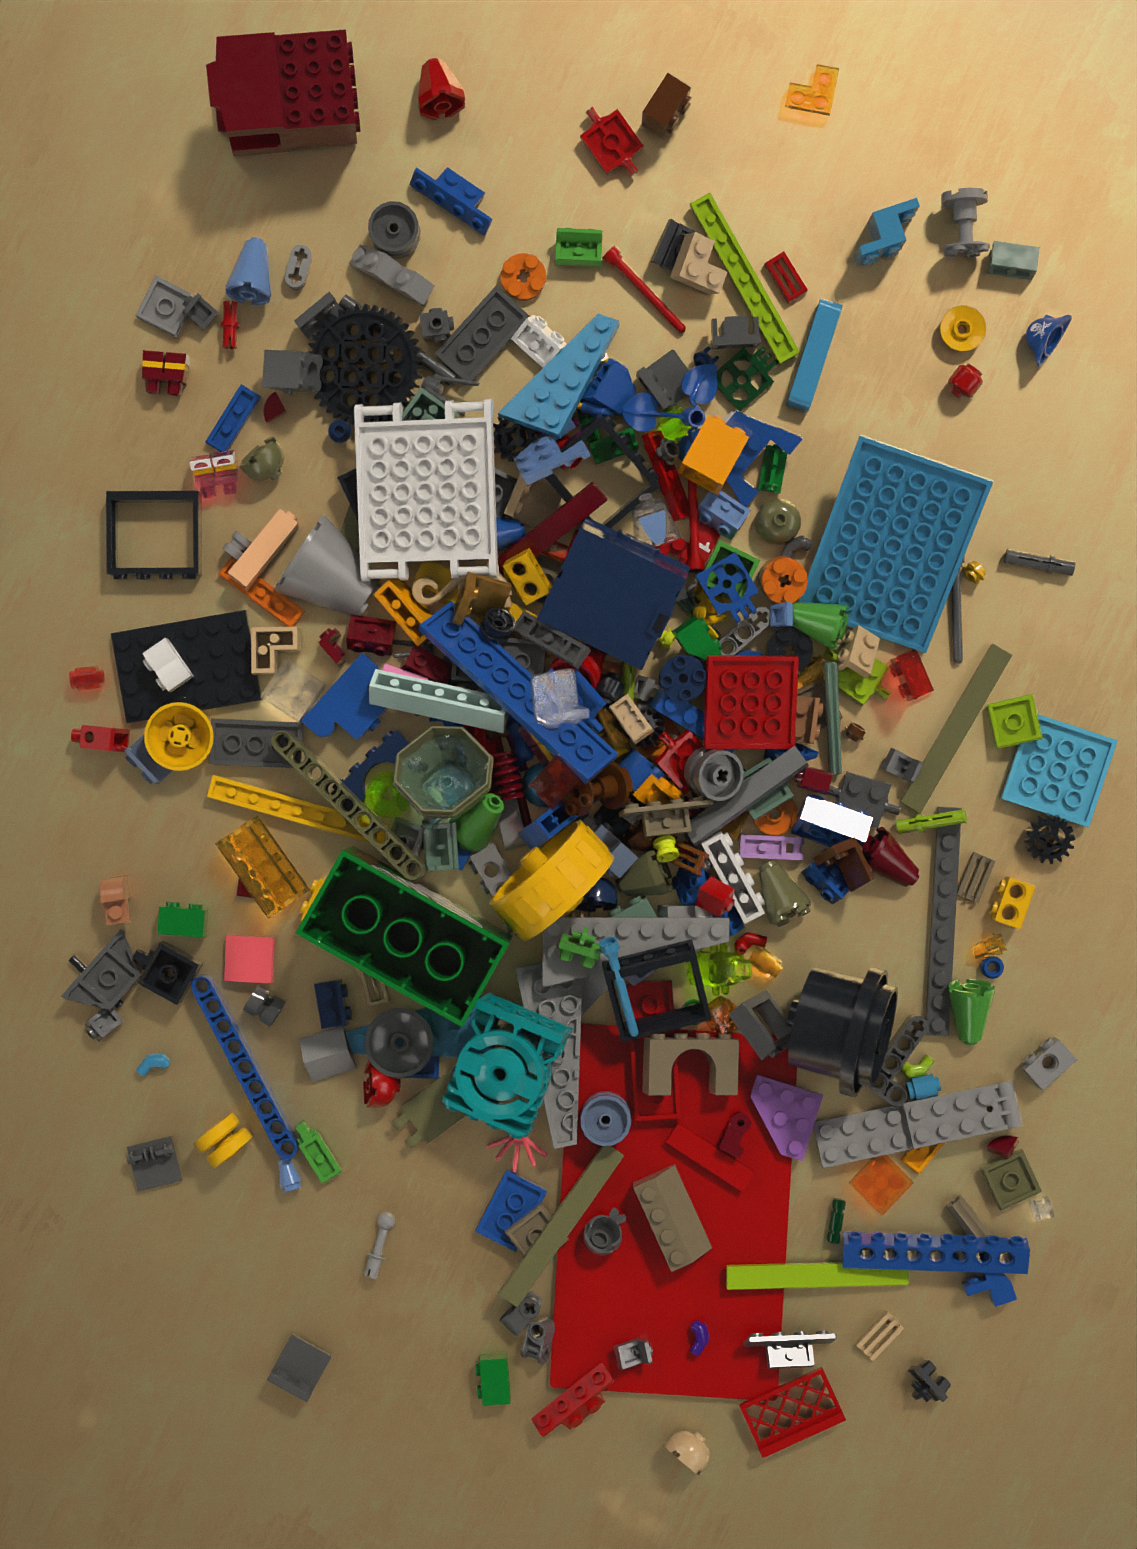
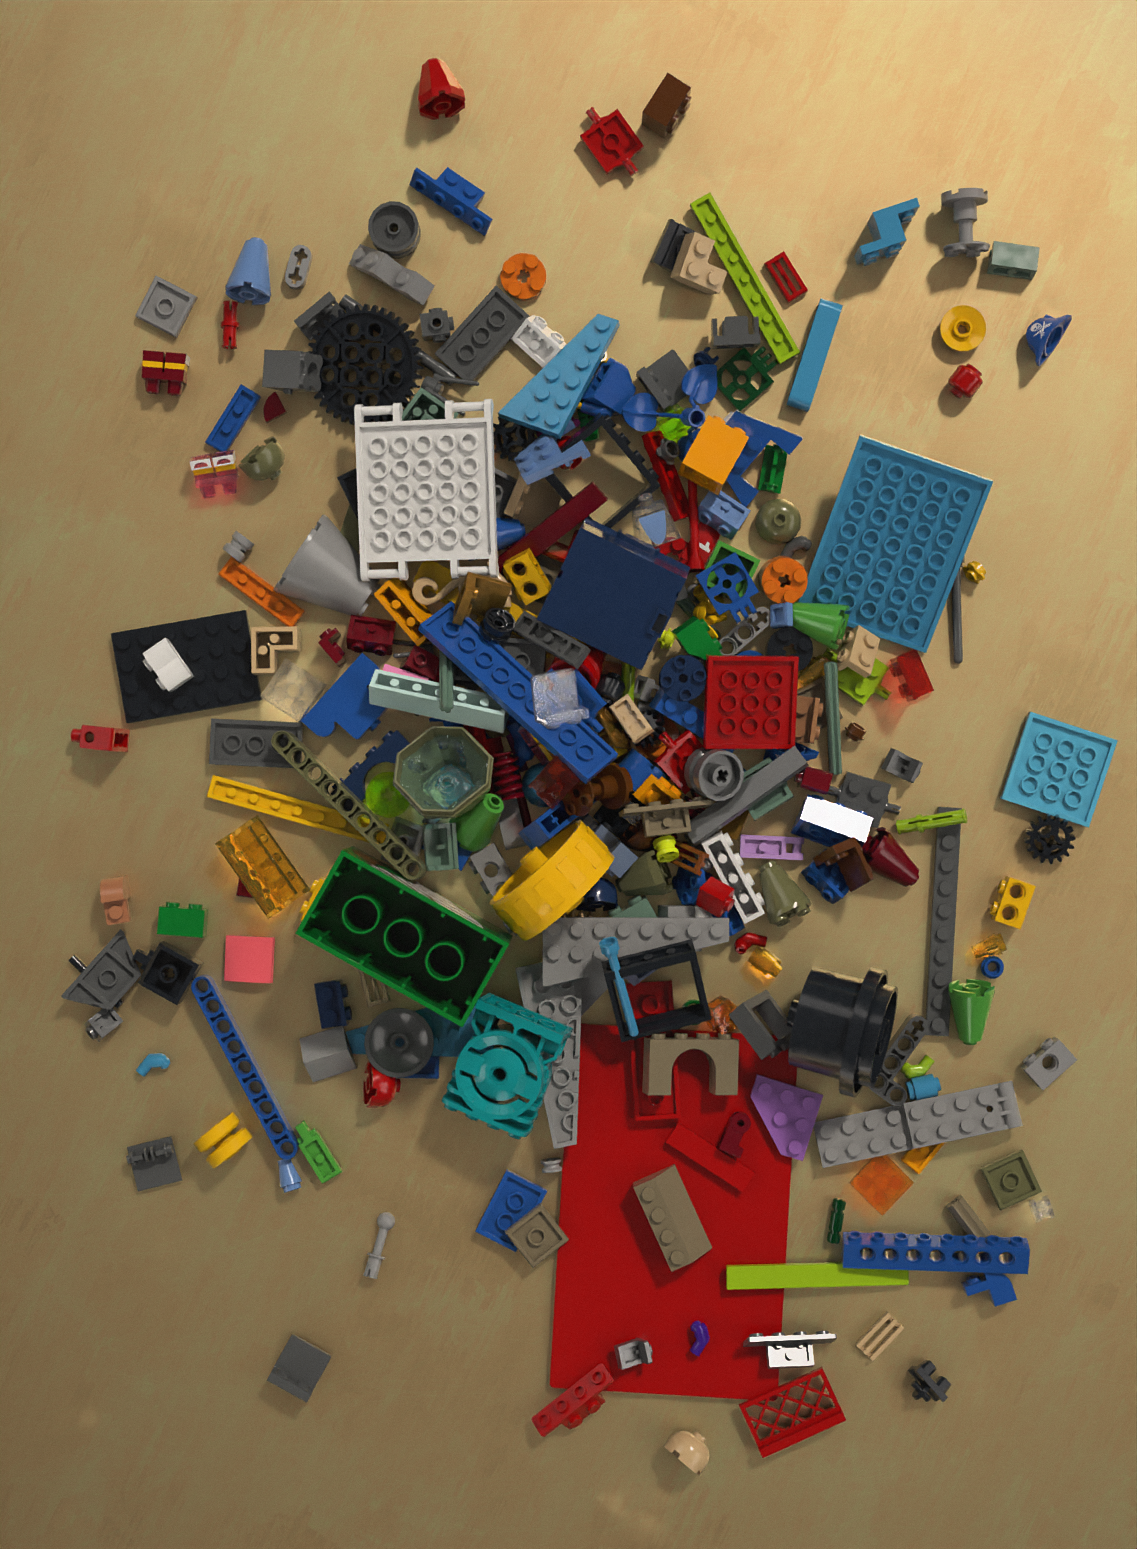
(86, 678): clear red brick -> none
(116, 497): black window -> none
(138, 756): sand blue bracket -> none
(168, 744): yellow piece -> none
(199, 310): dark grey bracket -> none
(264, 549): light nougat brick -> none
(267, 1013): dark grey wheel -> none
(284, 91): dark red piece -> none
(339, 431): dark blue plate -> none
(428, 1112): olive tile -> none
(445, 683): none -> sand green axle
(494, 1379): green brick -> none
(519, 1317): dark grey piece -> none
(523, 1141): coral plant -> none
(538, 1344): dark grey piece -> none
(551, 1165): none -> light grey bush
(560, 1224): olive tile -> none
(578, 247): bright green bracket -> none
(580, 944): bright green hips -> none
(604, 1233): dark grey hat -> none
(605, 1104): sand blue wheel -> none
(607, 449): green hinge -> none
(615, 259): red piece -> none
(720, 968): clear neon green piece -> none
(782, 824): orange plate -> none
(817, 97): clear yellow plate -> none
(956, 727): olive tile -> none
(968, 895): dark tan tile -> none
(1003, 1146): dark red tile -> none
(1015, 721): lime tile -> none
(1049, 563): dark grey pin -> none

